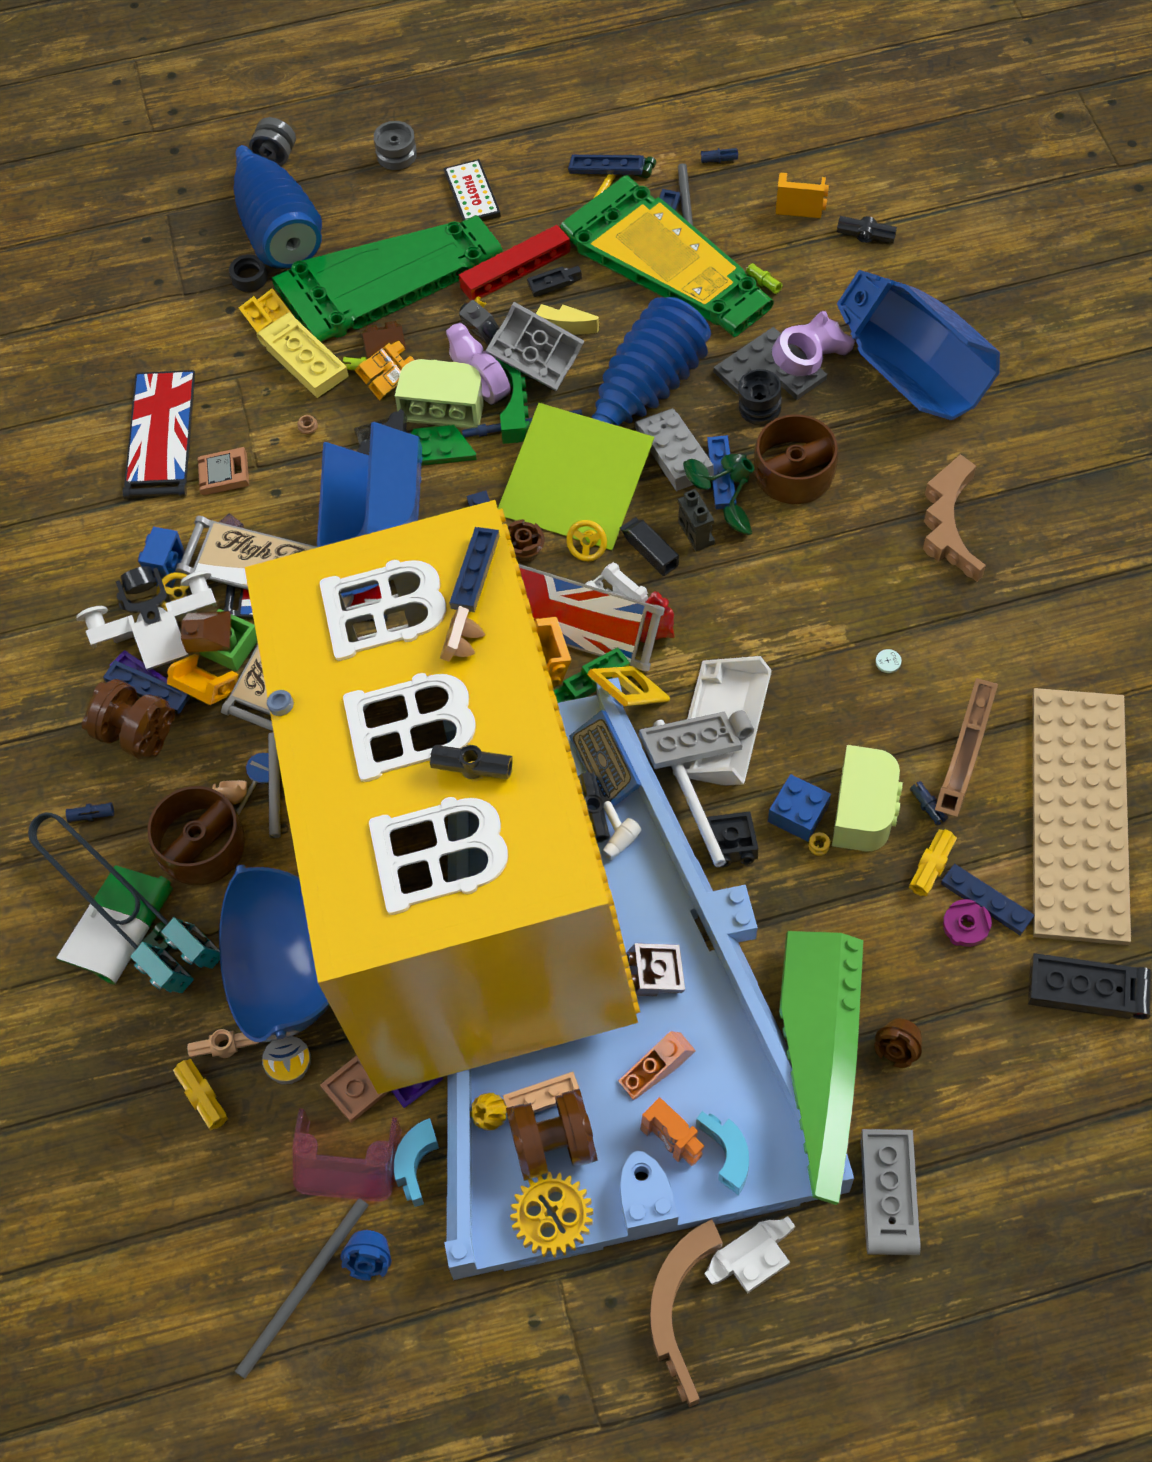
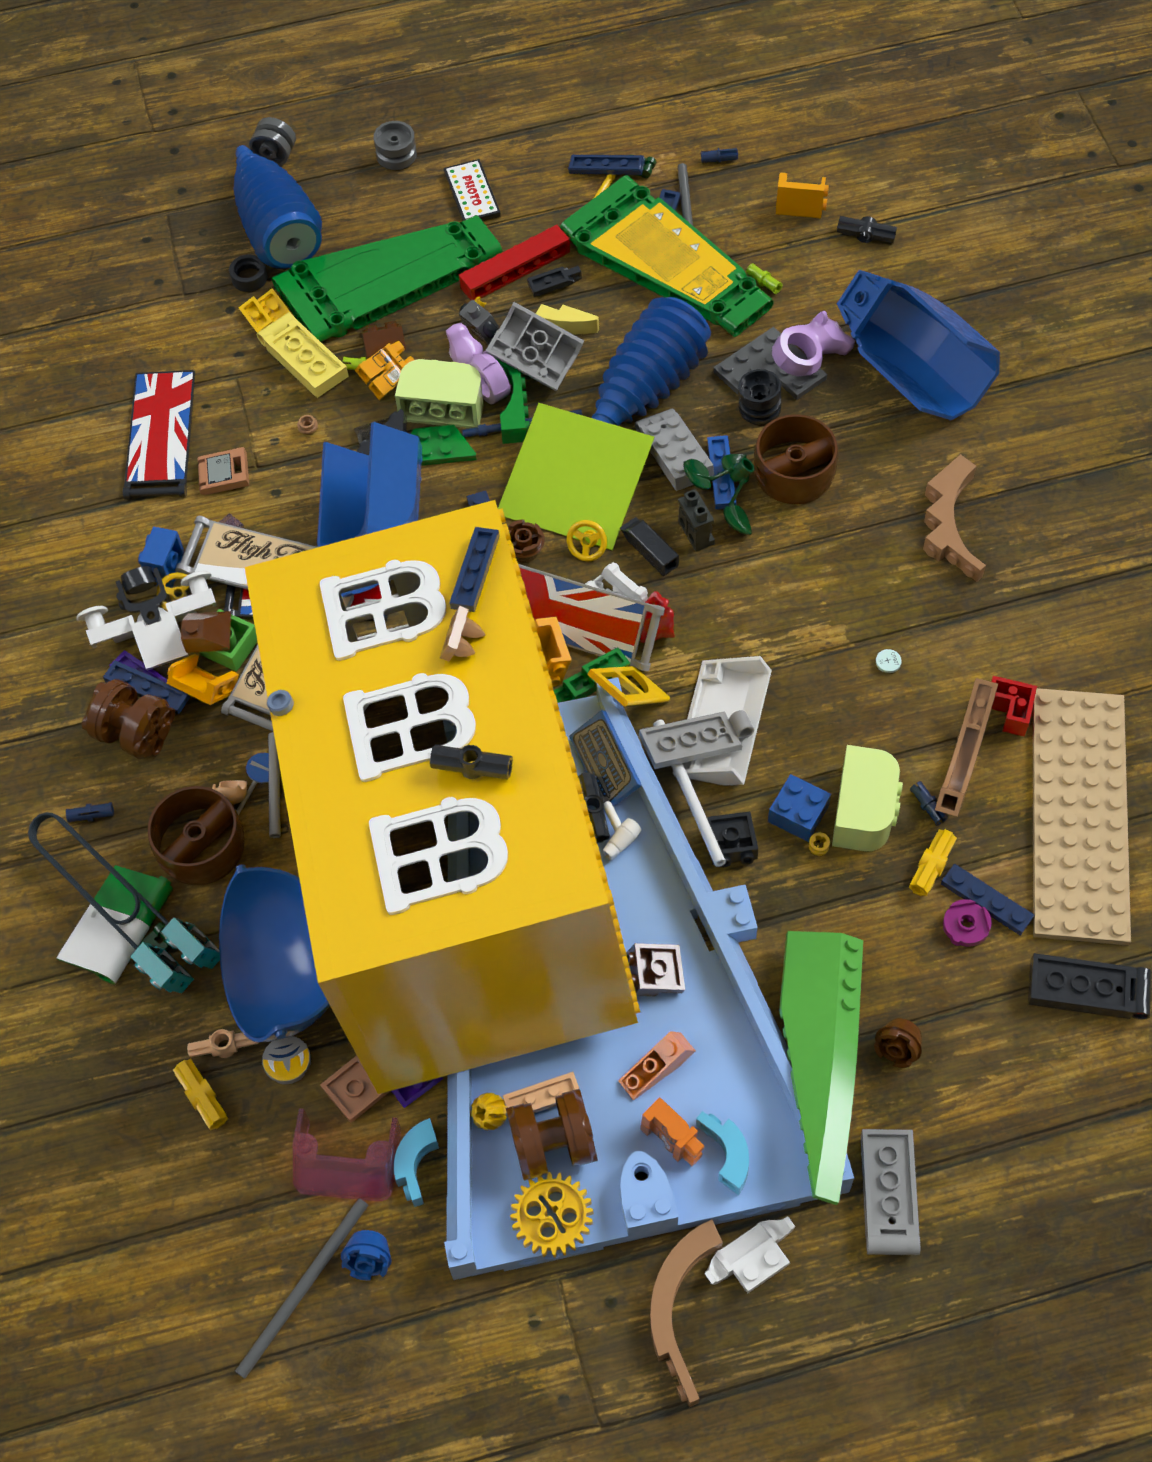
(1017, 701): none -> red brick

